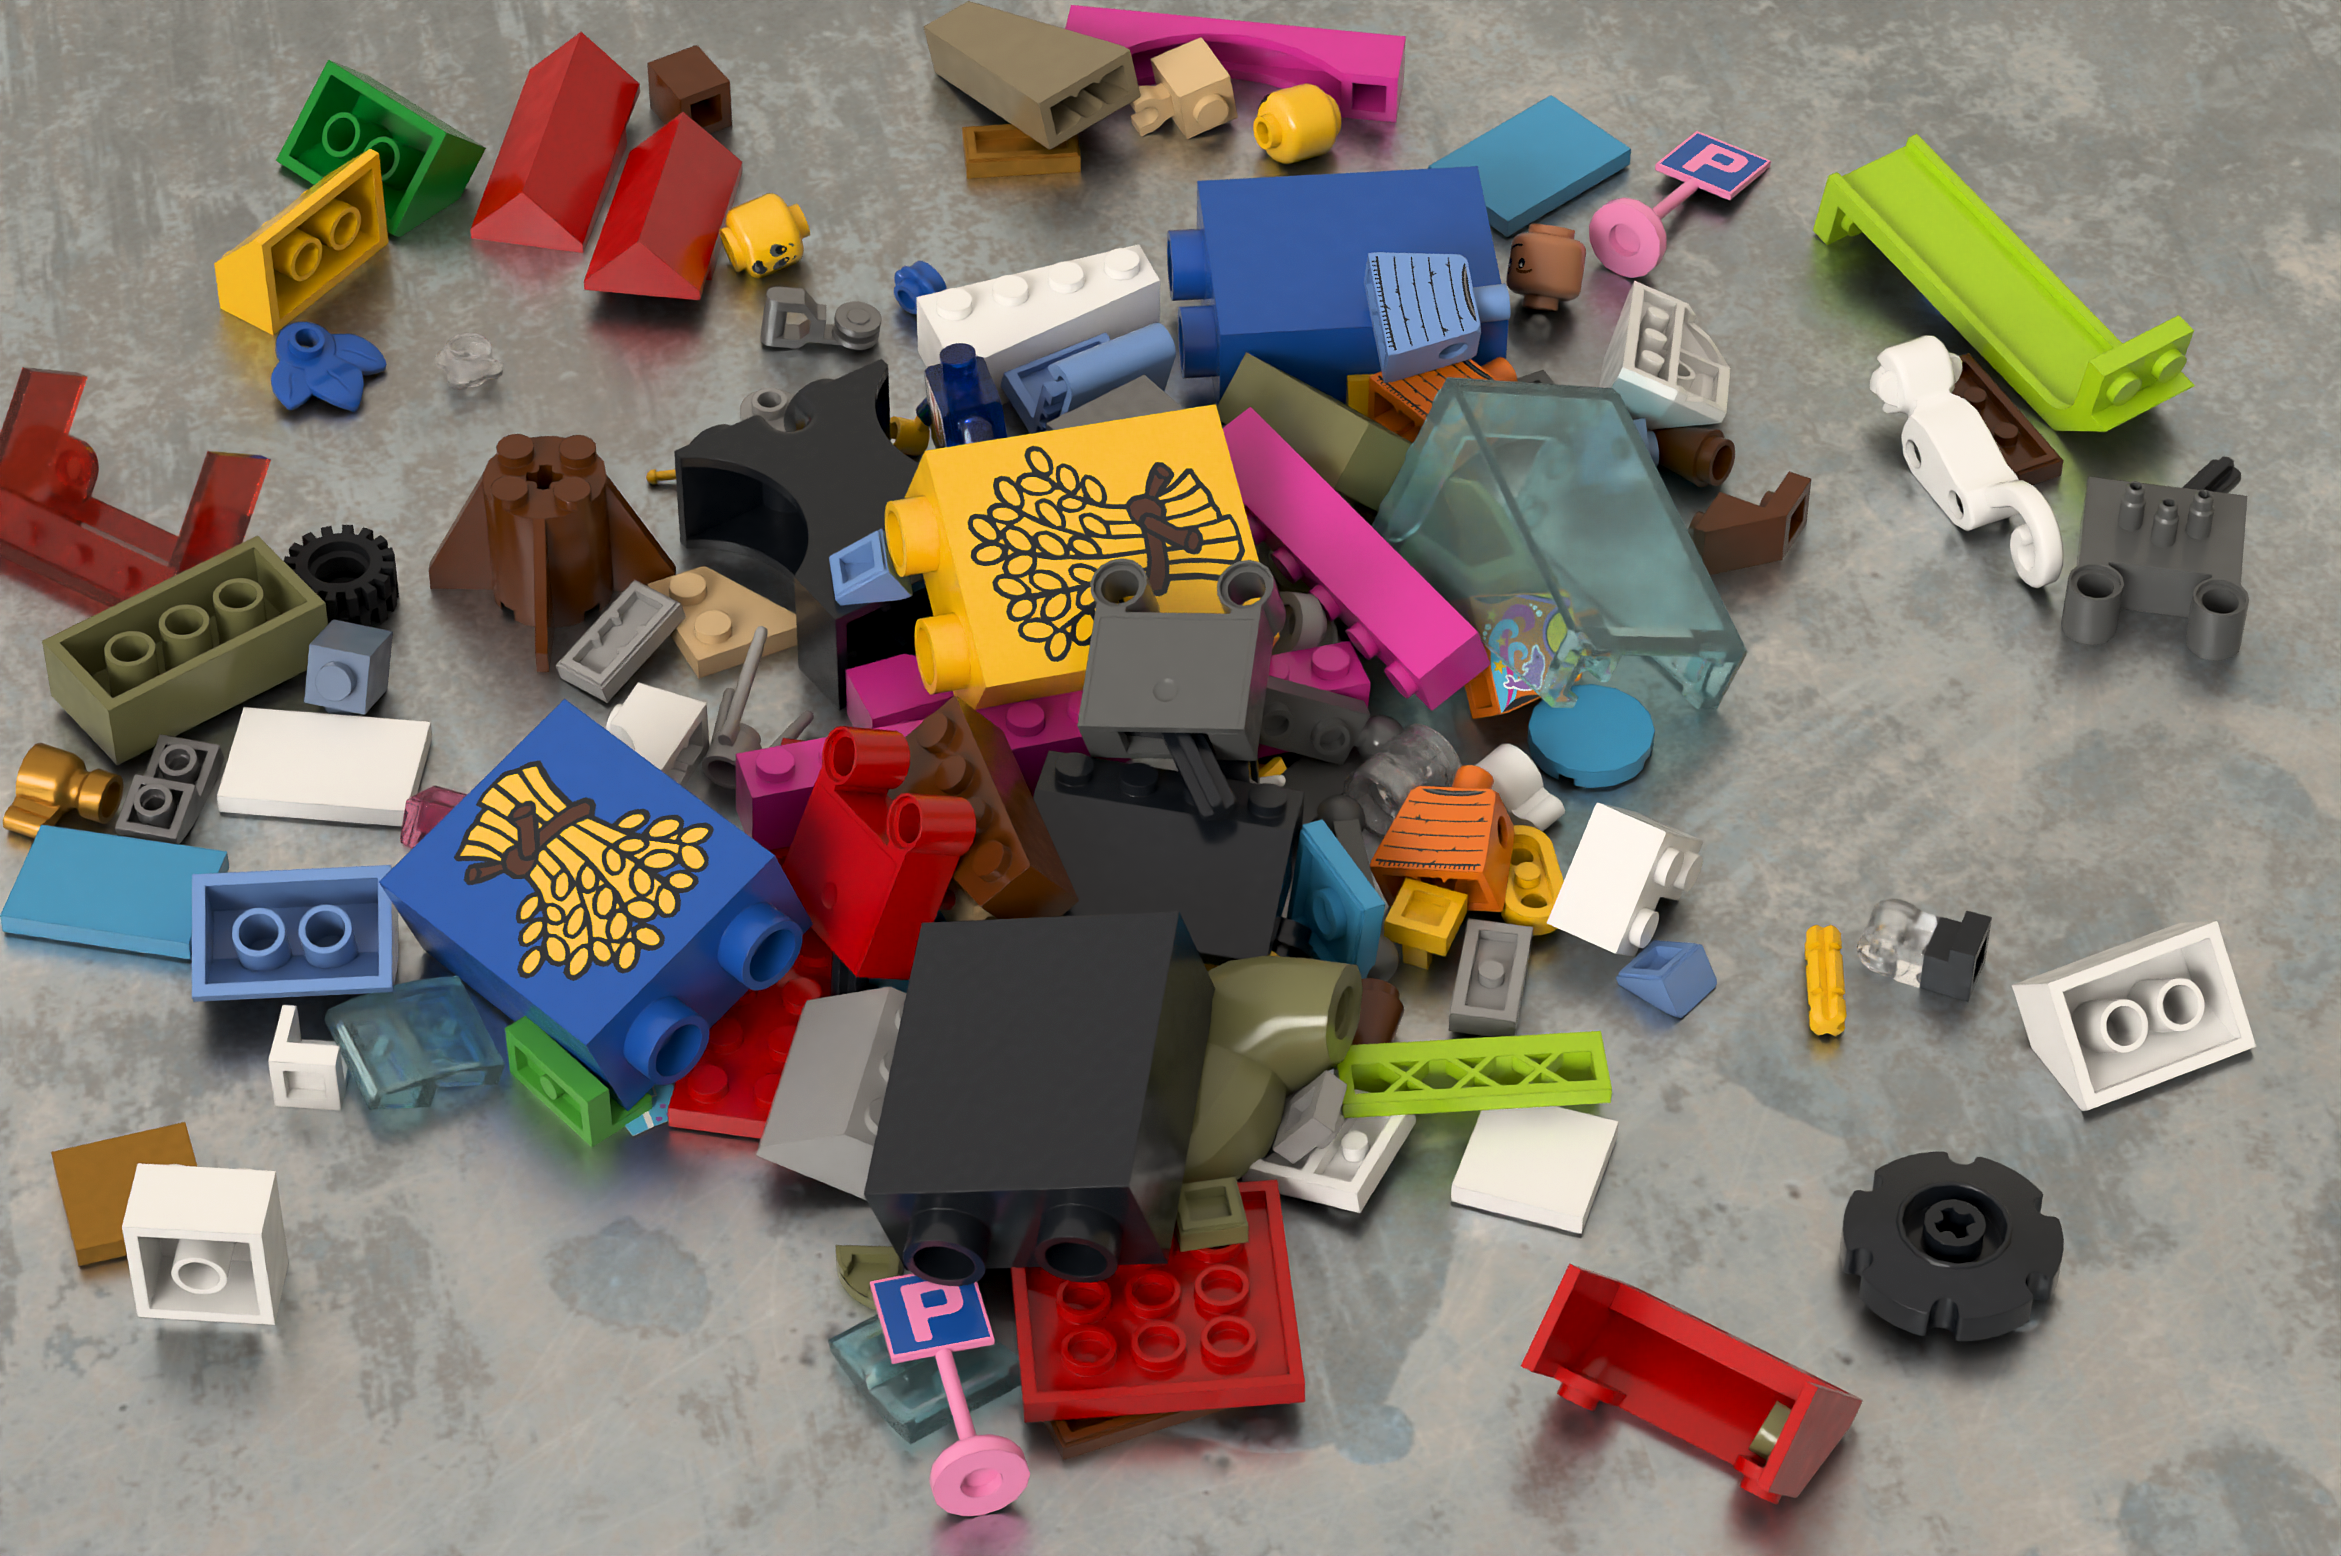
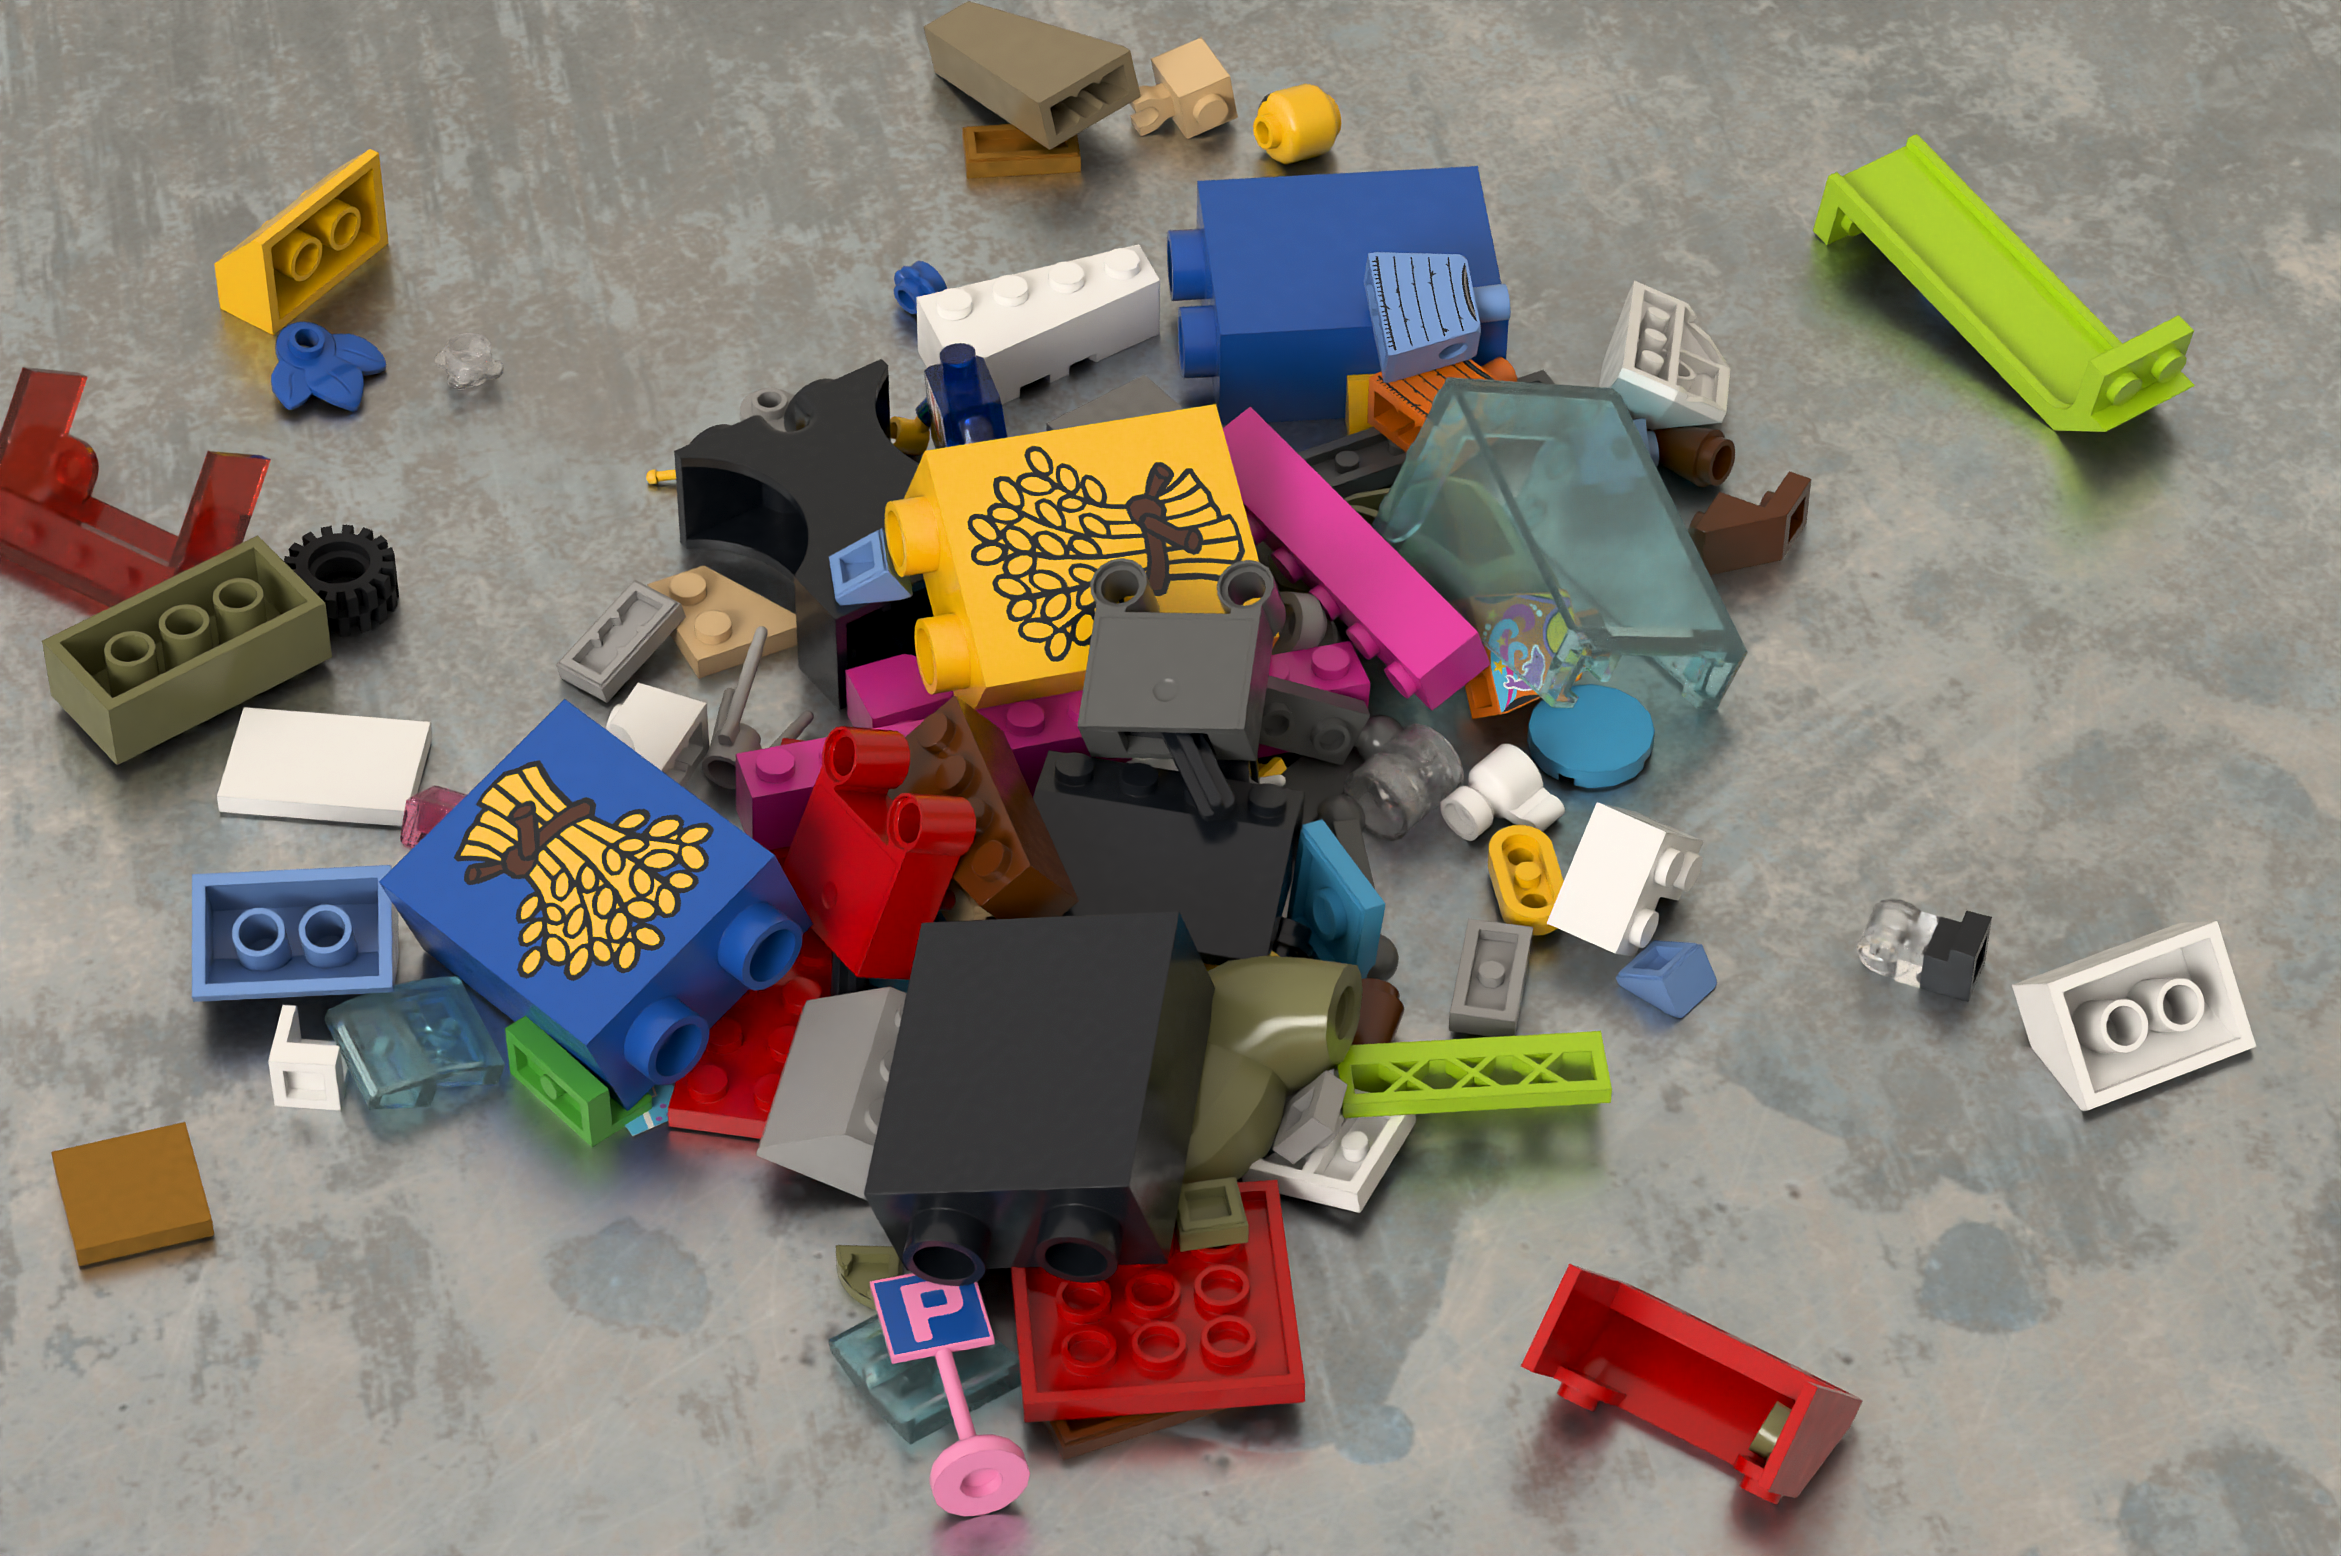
(54, 784): pearl gold piece -> none
(109, 891): dark azure tile -> none
(172, 791): flat silver slope -> none
(205, 1243): white brick -> none
(348, 667): sand blue brick -> none
(420, 156): green slope -> none
(547, 536): reddish brown brick -> none
(559, 151): red slope -> none
(667, 215): red slope -> none
(690, 85): reddish brown brick -> none
(764, 235): yellow head -> none
(854, 325): flat silver piece -> none
(1087, 371): medium blue piece -> none
(1334, 439): olive slope -> none
(1352, 67): dark pink arch -> none
(1425, 920): yellow tile -> none
(1450, 840): orange torso -> none
(1536, 1164): white tile -> none
(1538, 162): dark azure tile -> none
(1546, 266): nougat head -> none
(1631, 235): bright pink piece -> none
(1825, 980): yellow axle -> none
(1951, 1246): black piece -> none
(1961, 457): white animal -> none
(2016, 437): reddish brown tile -> none
(2162, 555): dark grey piece -> none

